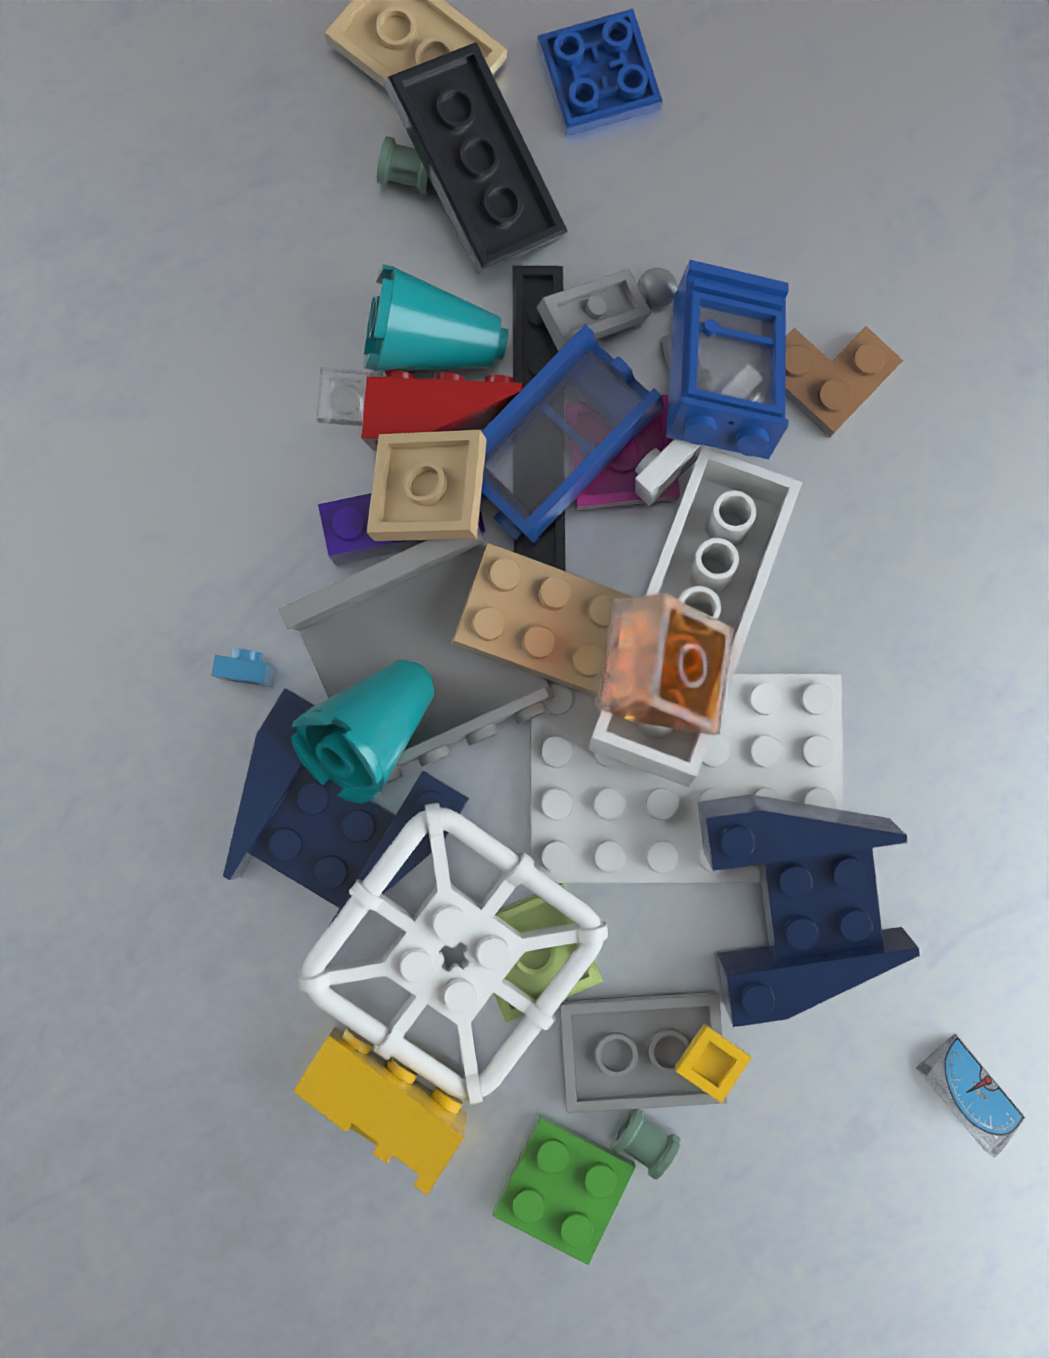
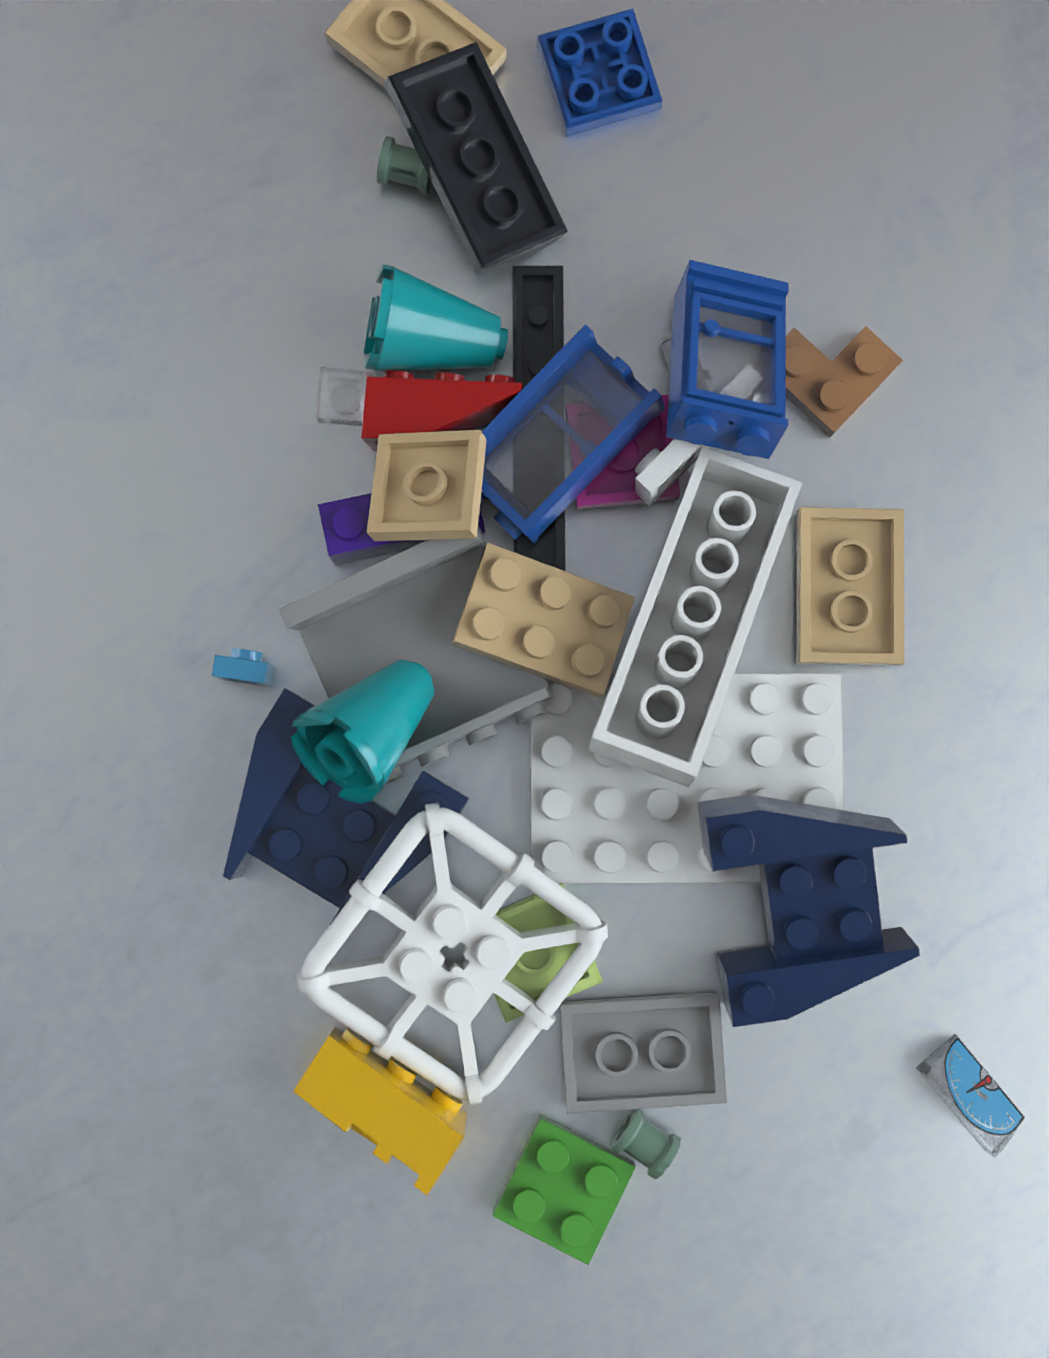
(606, 304): light grey plate -> none
(665, 664): clear orange slope -> none
(712, 1063): yellow plate -> none
(850, 586): none -> tan plate

